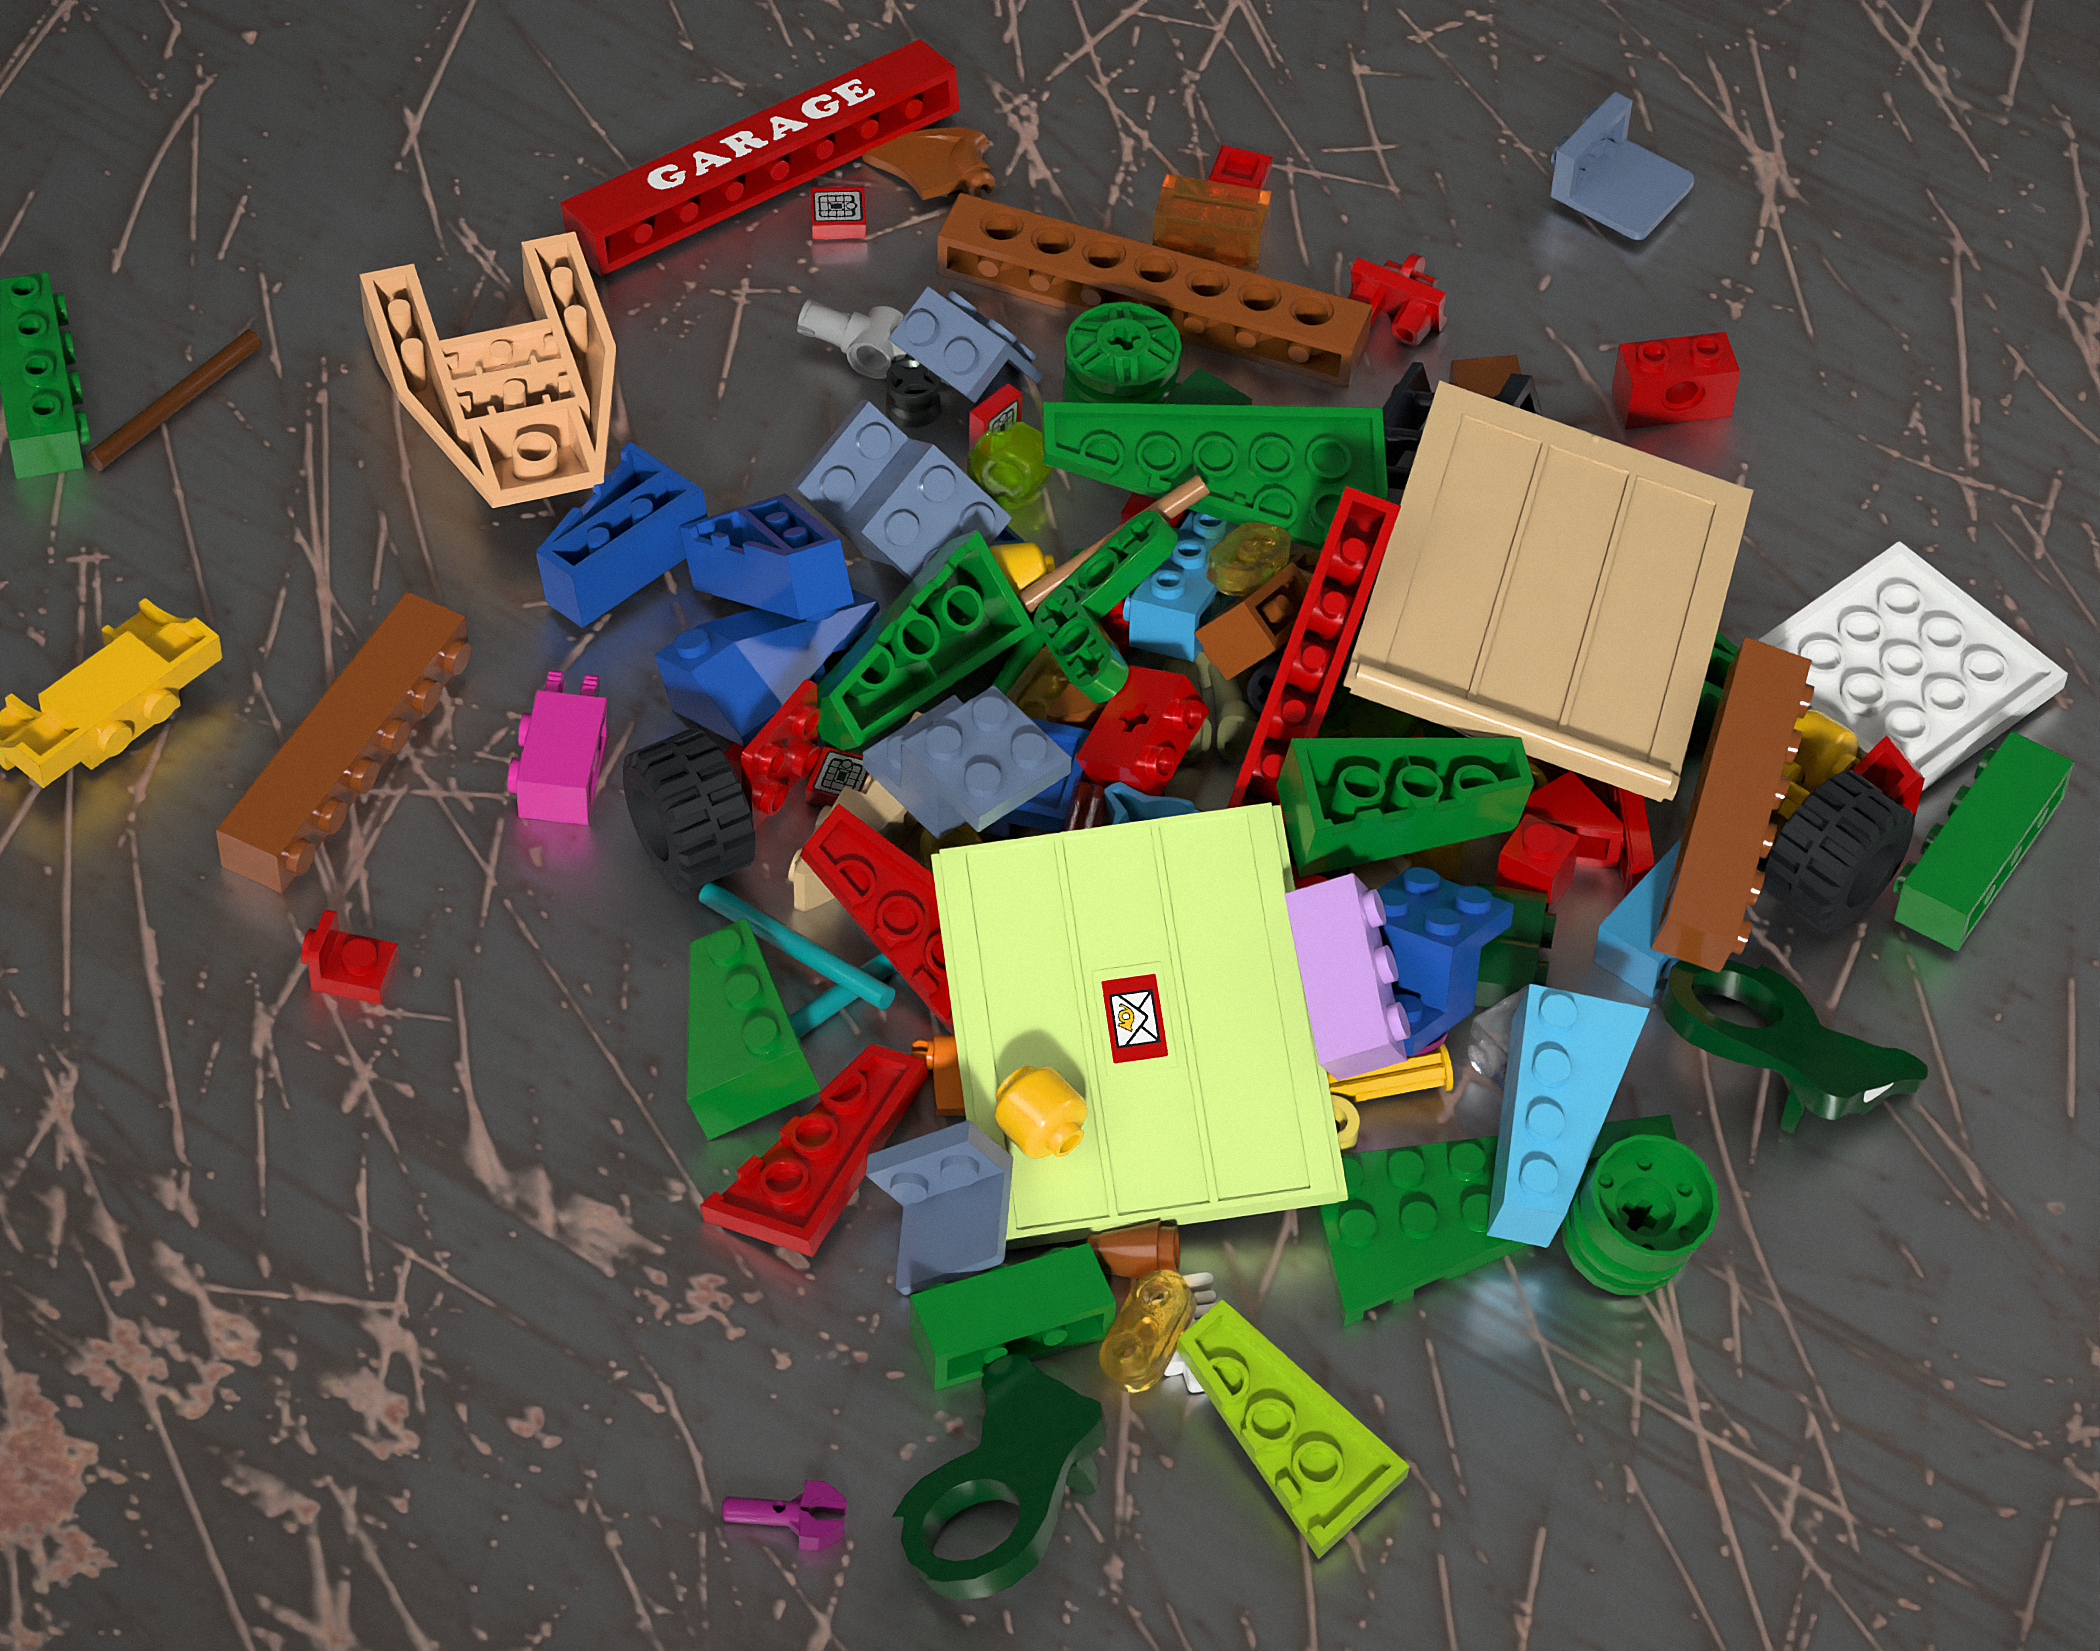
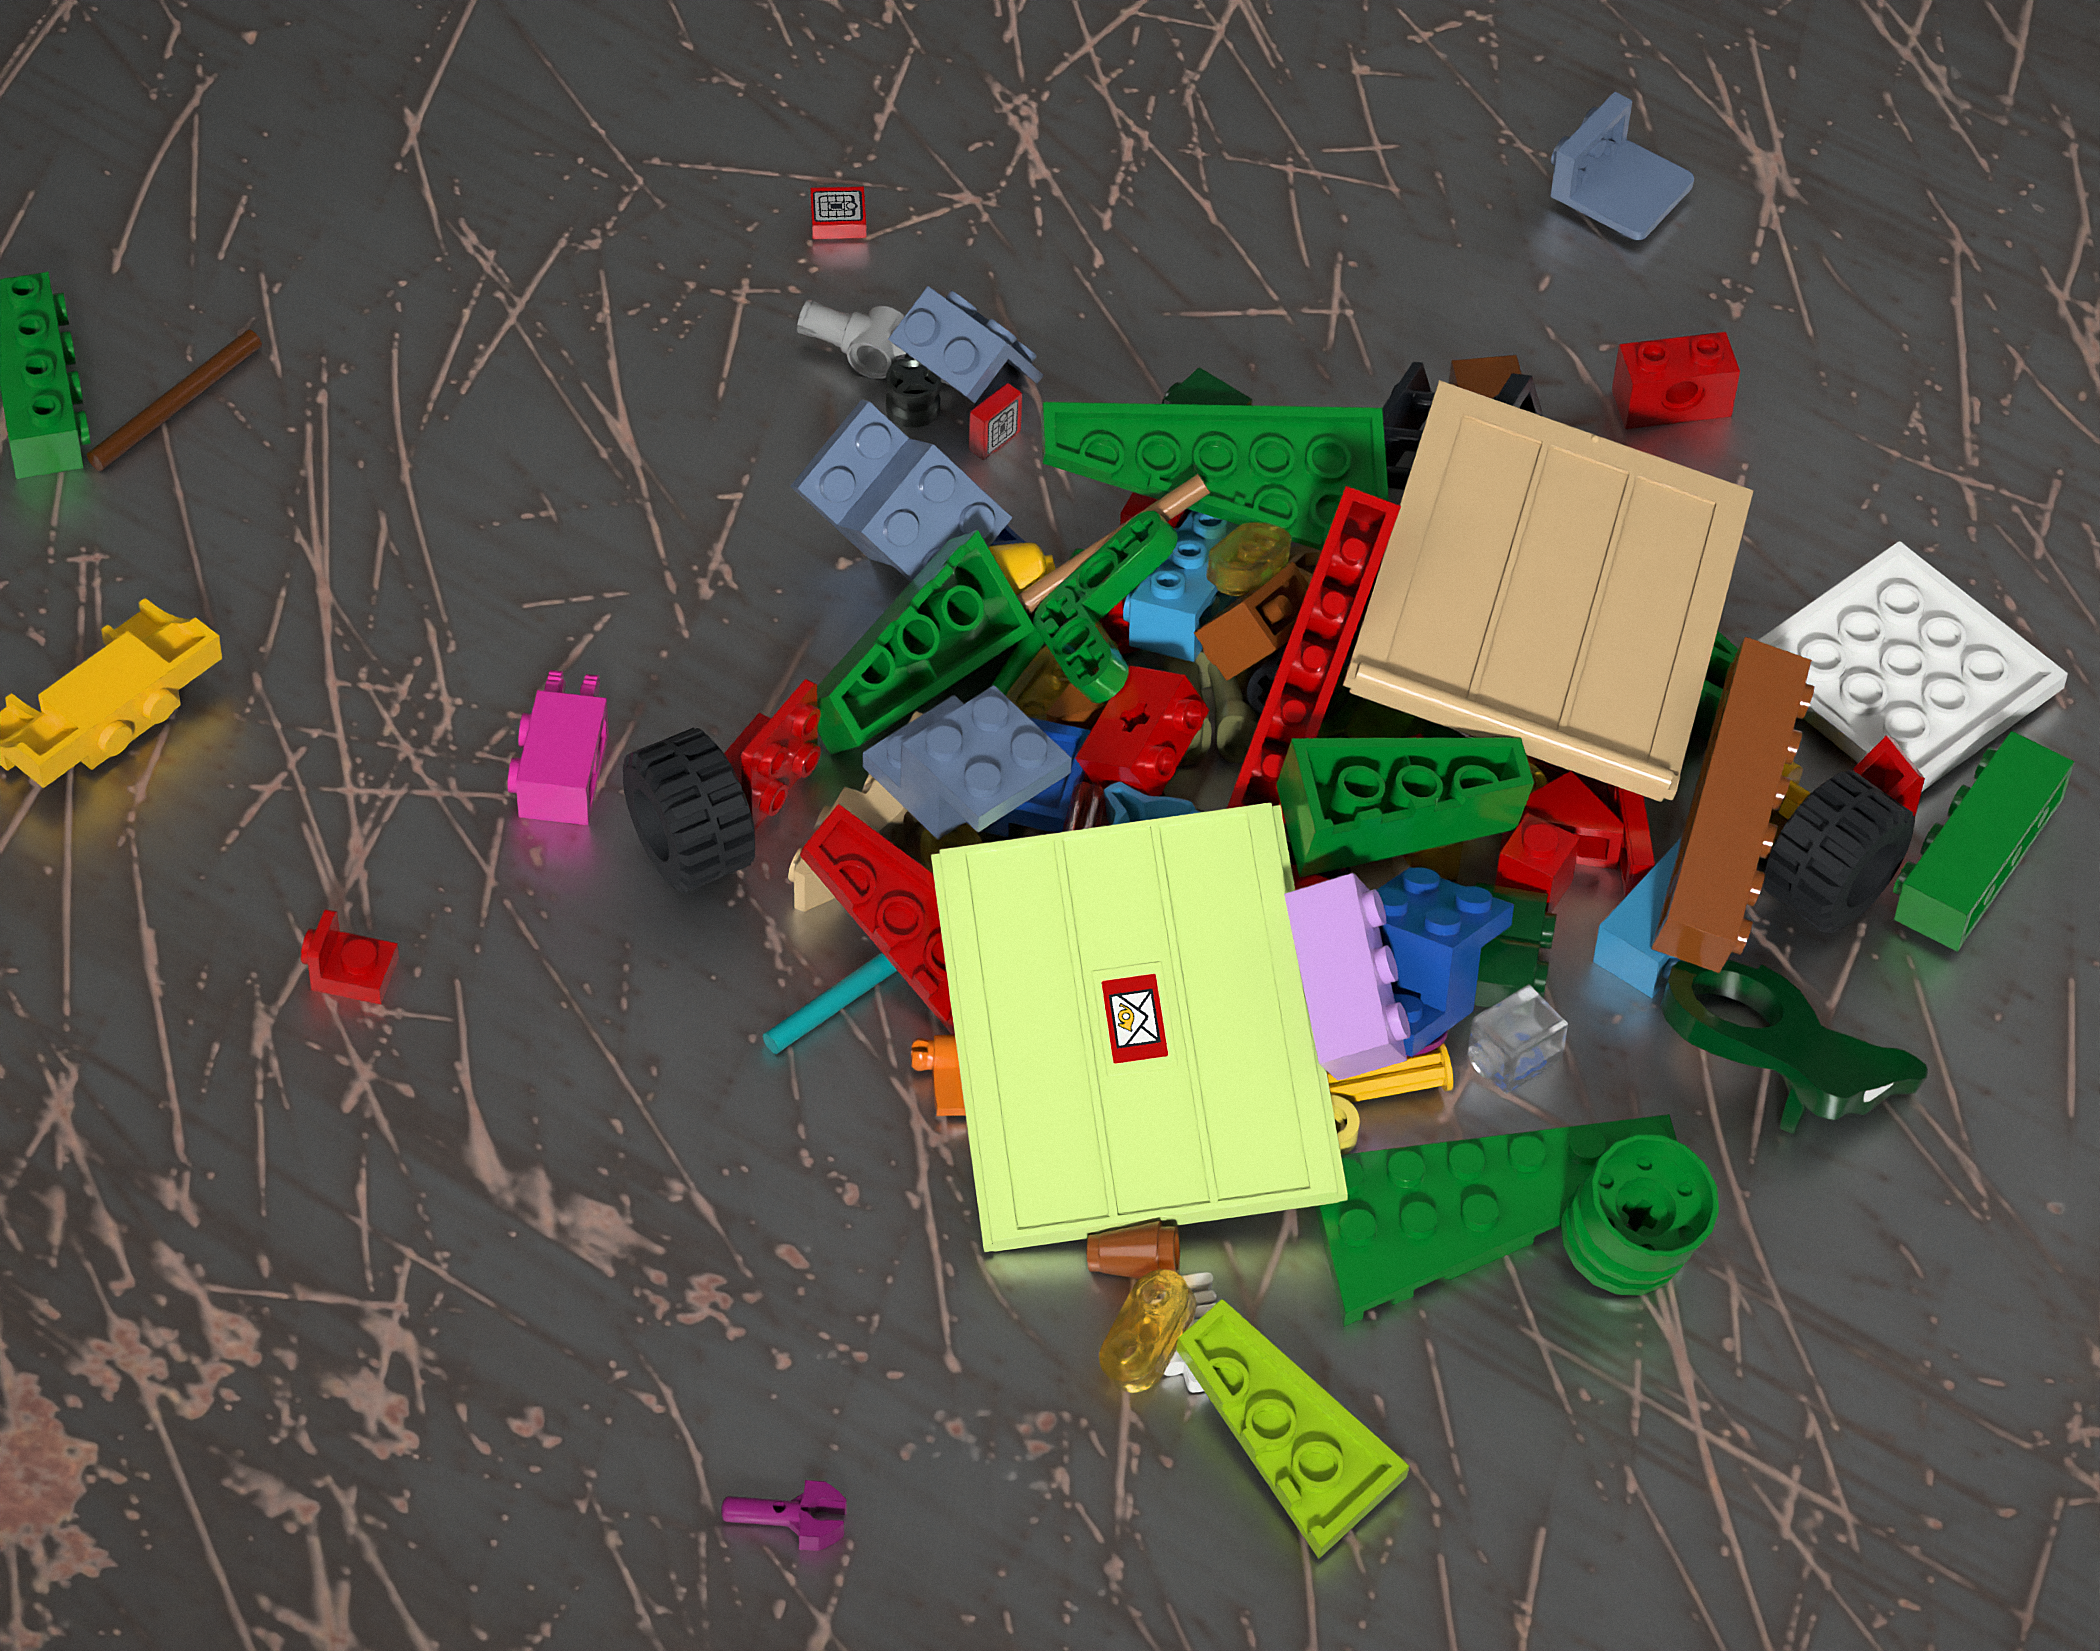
(344, 743): dark orange brick -> none
(510, 404): light nougat wedge -> none
(618, 537): blue wedge -> none
(740, 1035): green wedge -> none
(748, 664): blue wedge -> none
(761, 156): red brick -> none
(769, 559): blue wedge -> none
(798, 946): teal bar -> none
(822, 1157): red wing -> none
(832, 773): tile -> none
(937, 161): dark orange arm -> none
(952, 1202): sand blue bracket -> none
(1008, 1310): green brick -> none
(1010, 466): clear neon green hair -> none
(1030, 1447): dark green animal -> none
(1040, 1112): yellow head -> none
(1121, 355): green wheel -> none
(1203, 299): dark orange brick -> none
(1212, 220): clear orange brick -> none
(1241, 168): red tile -> none
(1402, 293): red hips -> none
(1556, 1095): medium azure wedge -> none
(1824, 748): yellow head -> none

